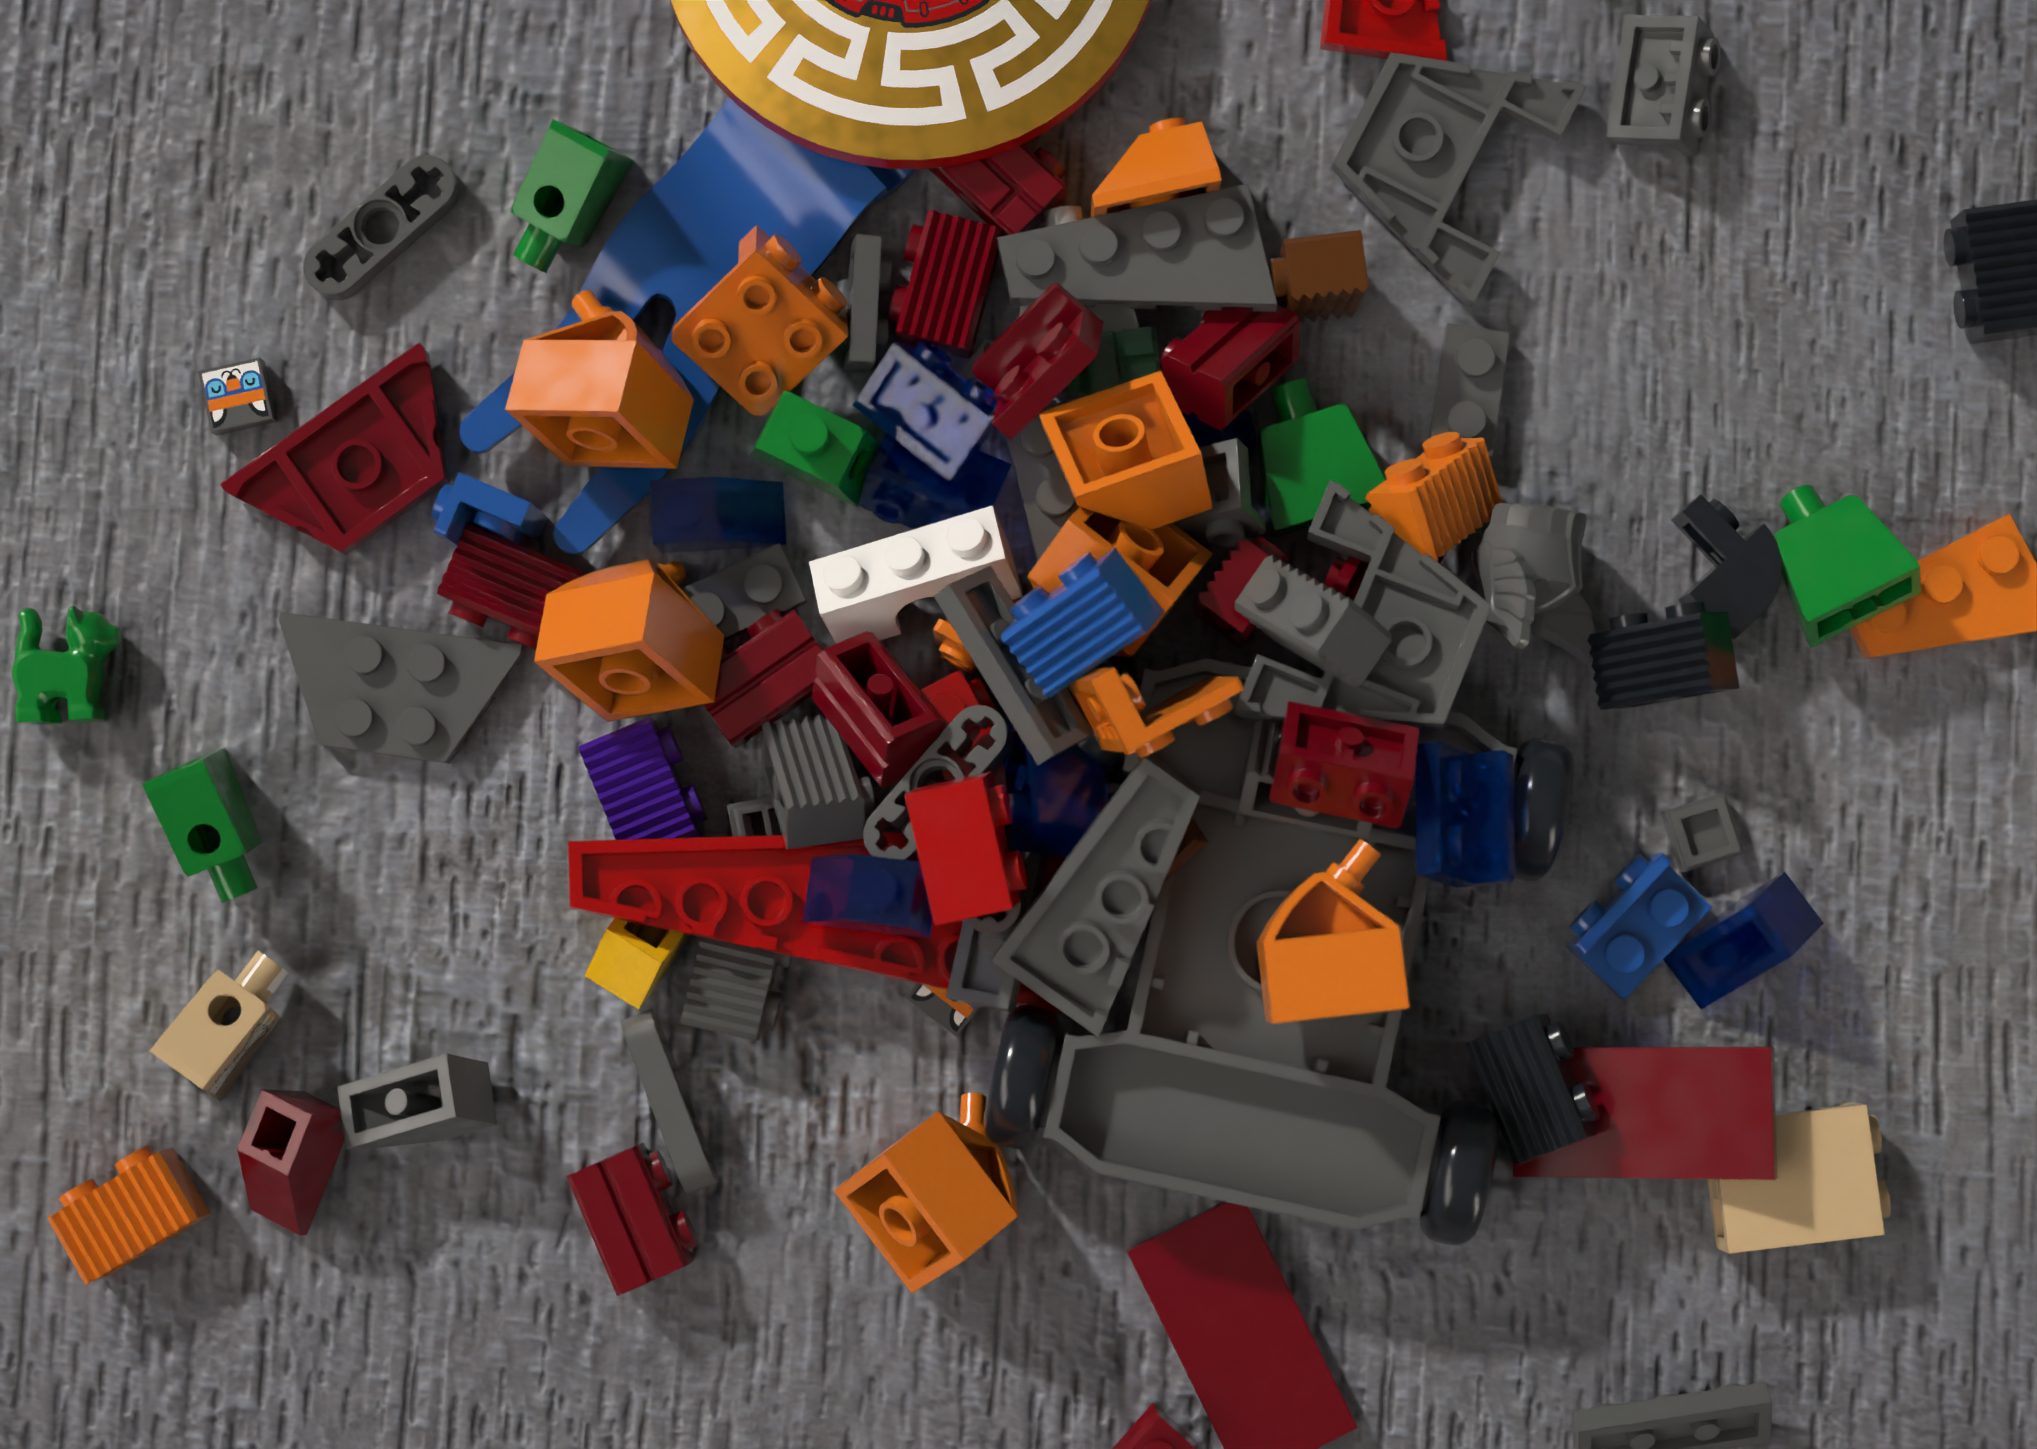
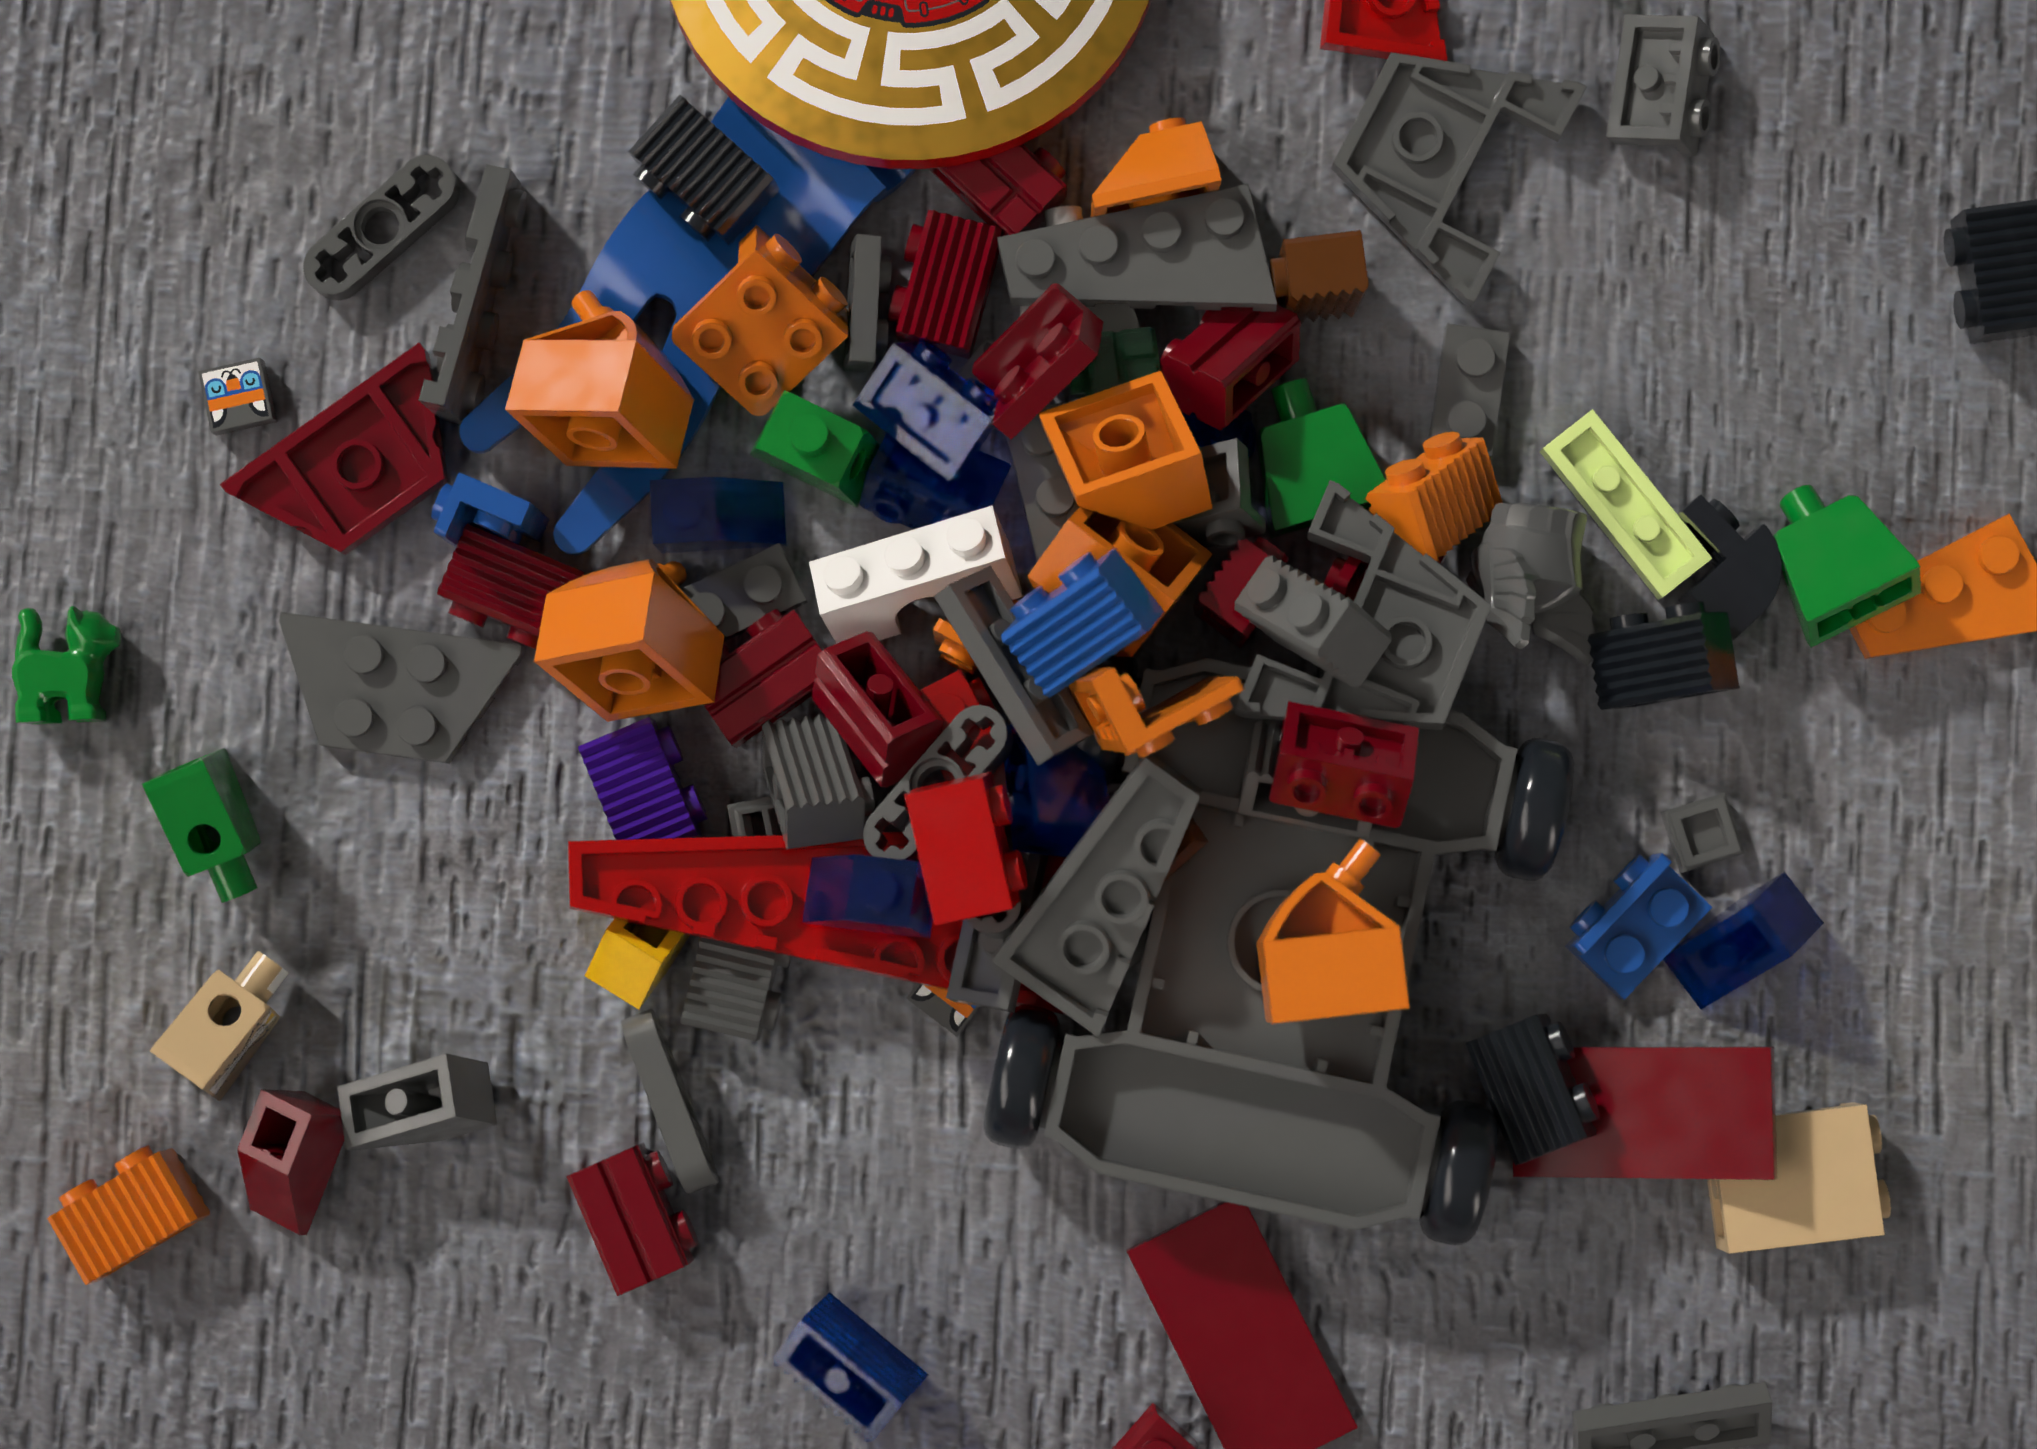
(473, 294): none -> dark grey wing
(581, 172): green torso -> none
(703, 171): none -> black brick
(849, 1367): none -> clear blue brick
(934, 1194): orange piece -> none
(1464, 815): clear blue bracket -> none
(1625, 504): none -> yellowish green plate

